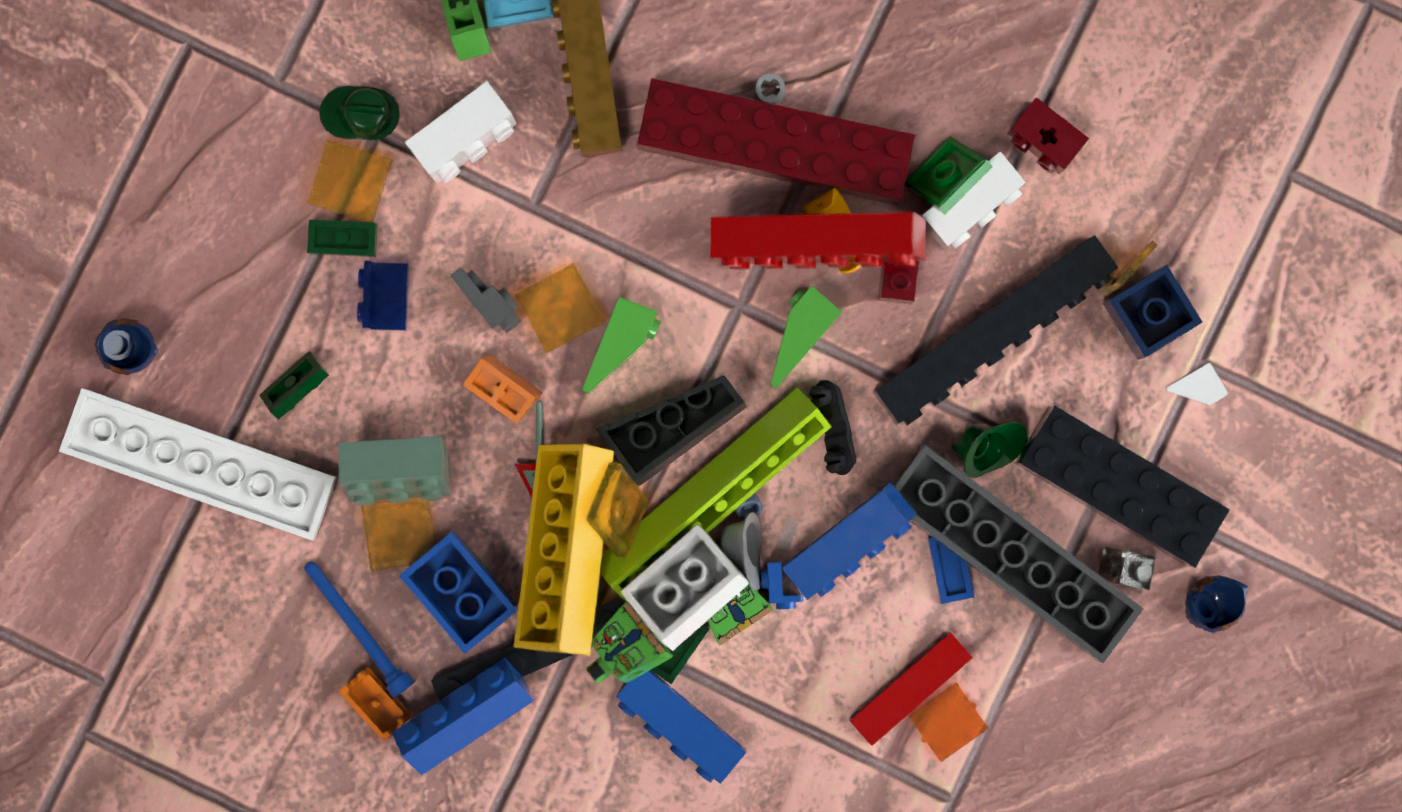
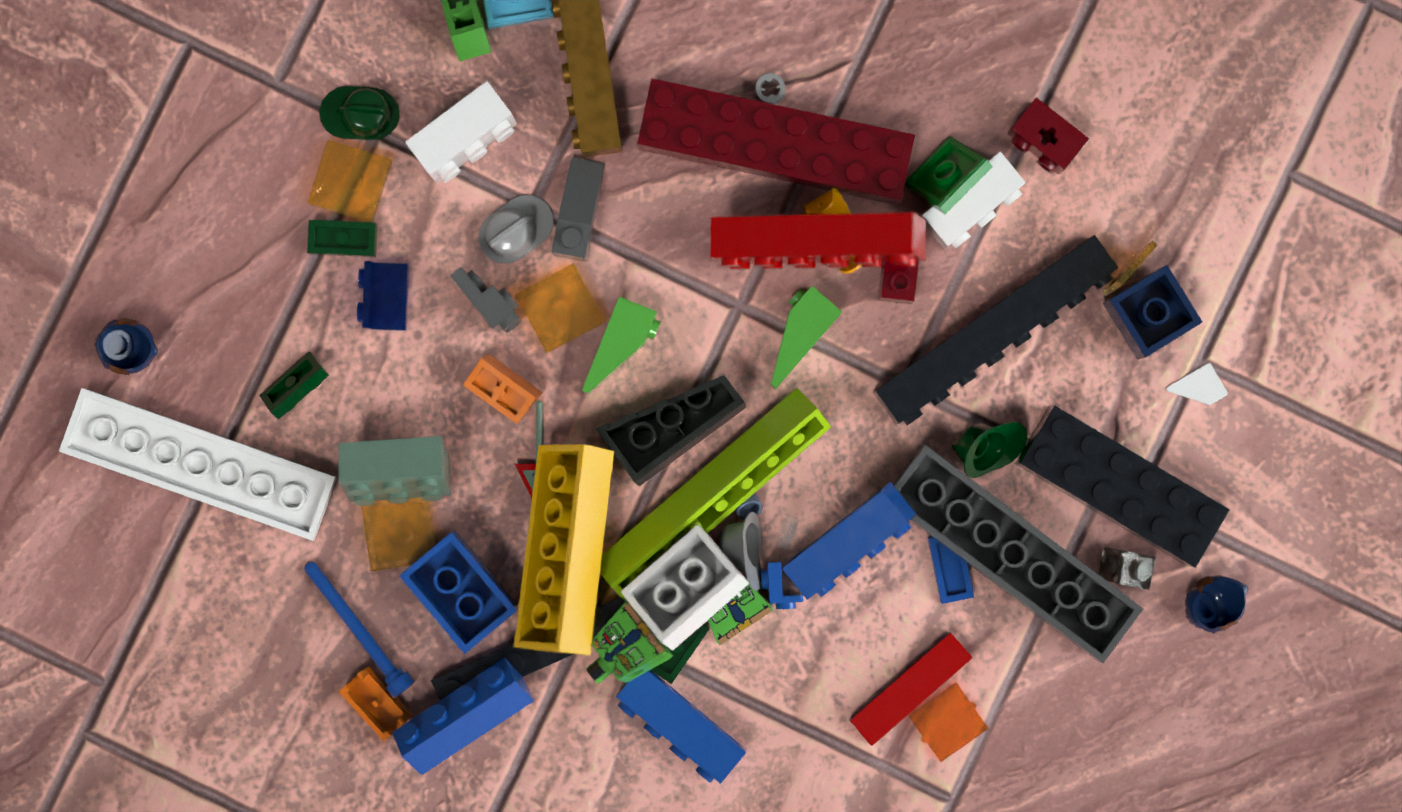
(516, 229): none -> light grey piece
(578, 210): none -> dark grey slope
(617, 509): clear yellow tile -> none
(838, 439): black piece -> none

